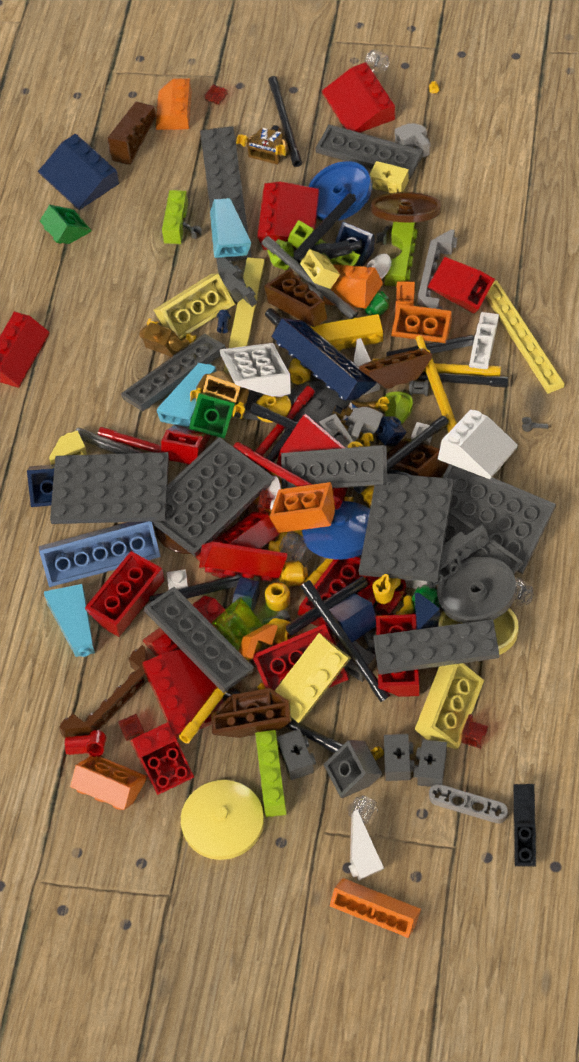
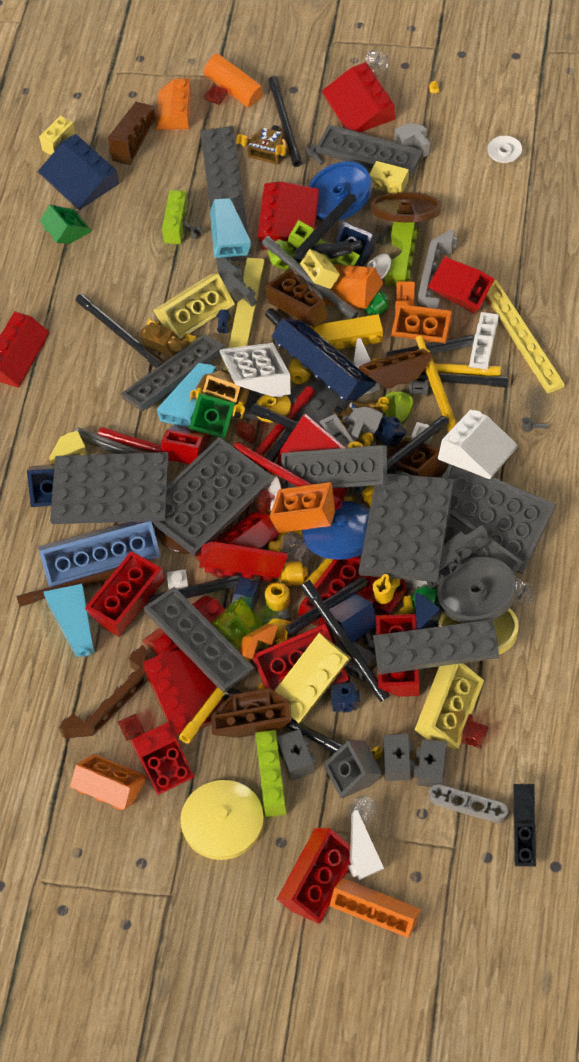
(34, 596): none -> reddish brown piece
(56, 134): none -> light yellow brick
(88, 305): none -> black piece
(91, 744): red piece -> none
(233, 79): none -> orange brick
(246, 432): none -> clear red plate
(312, 153): none -> dark grey hand
(316, 875): none -> red slope
(344, 697): none -> dark blue brick
(504, 149): none -> white dish

